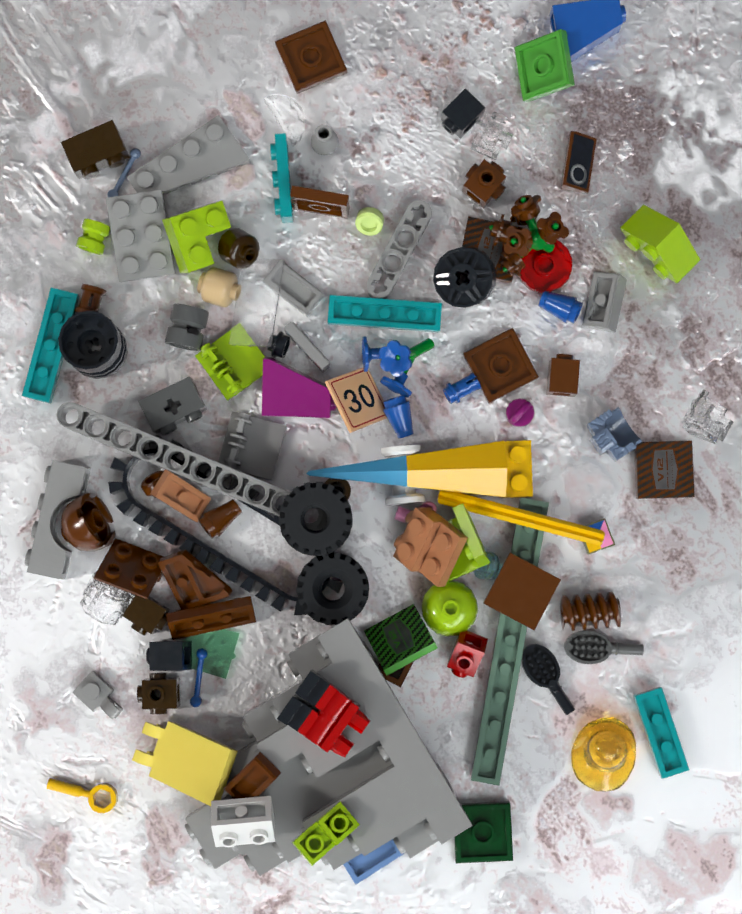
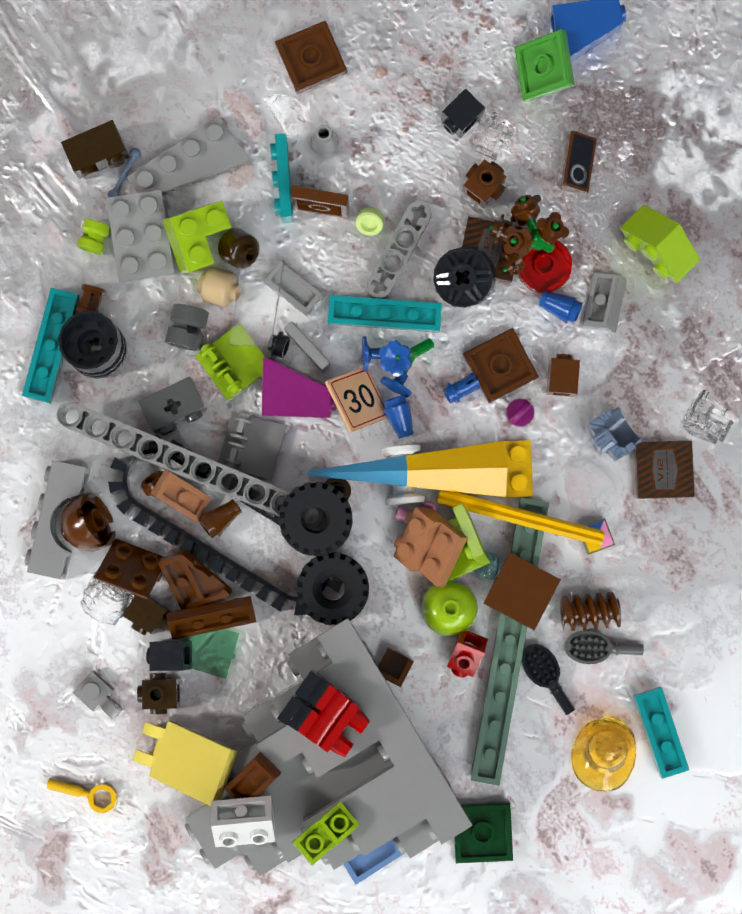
(196, 700): blue hinge -> none
(400, 639): tile -> none

